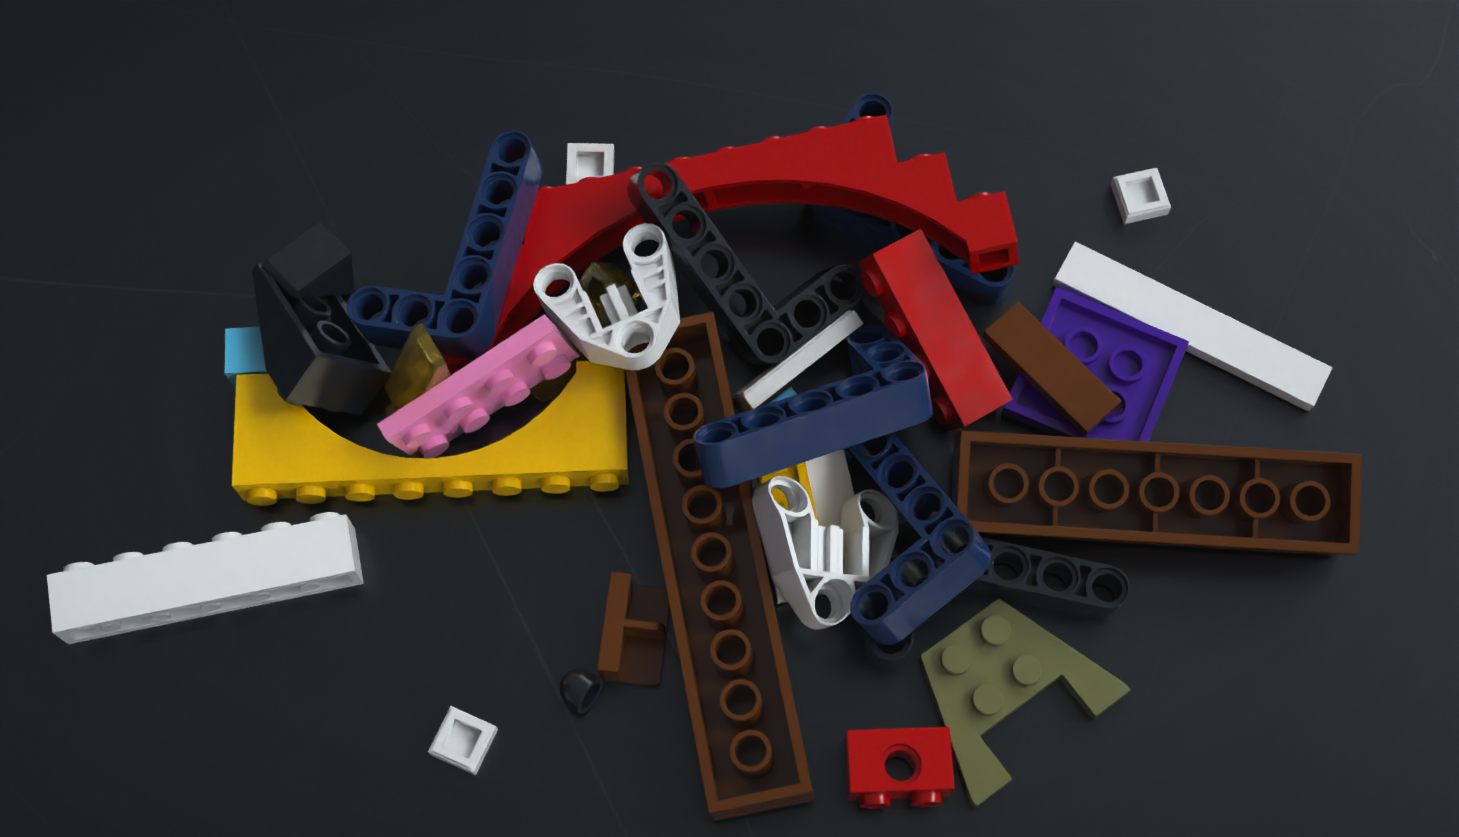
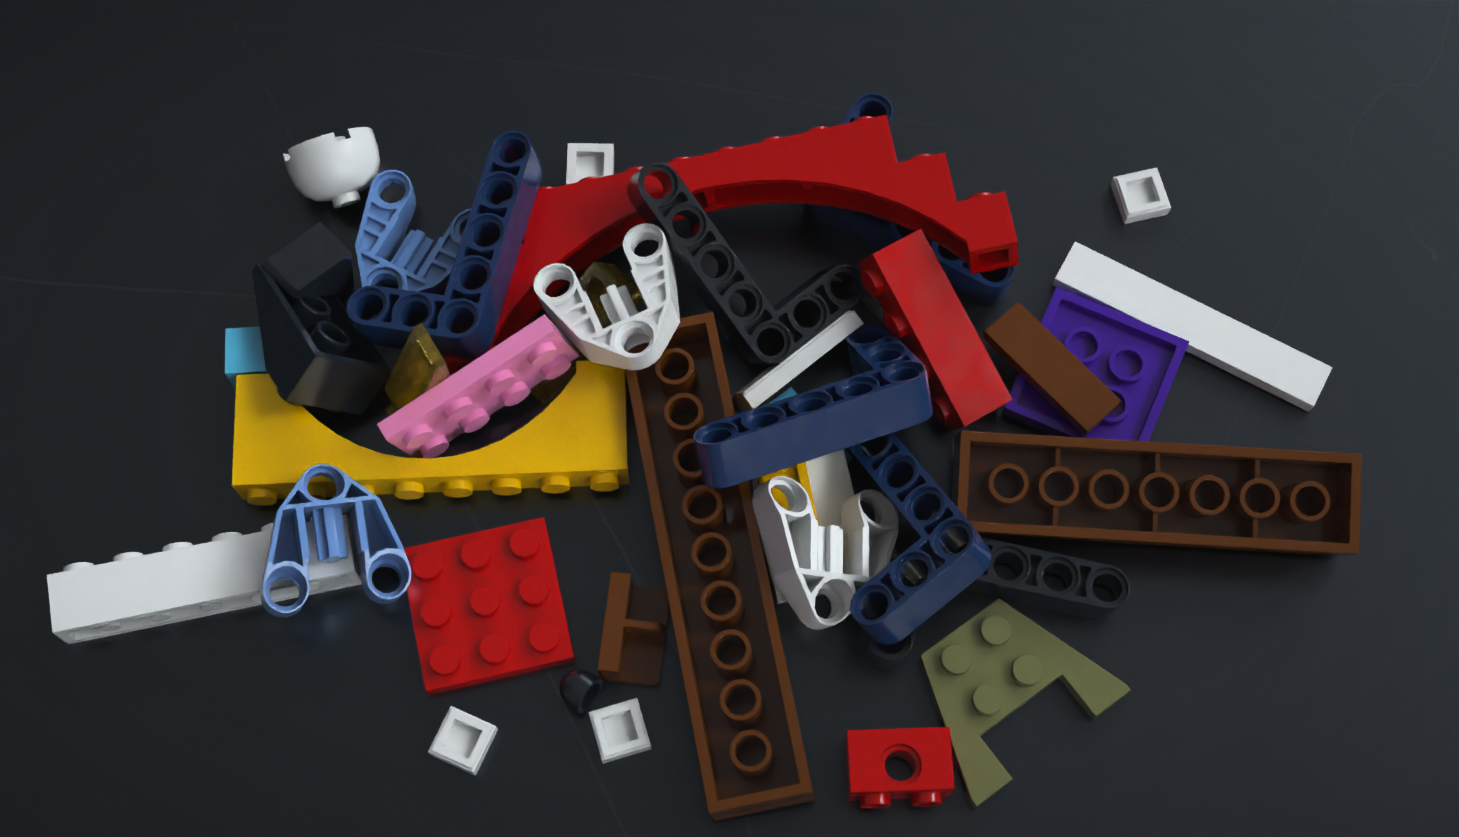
(334, 166): none -> white cylinder
(372, 534): none -> medium blue connector
(392, 258): none -> medium blue connector
(487, 606): none -> red plate
(620, 730): none -> white tile

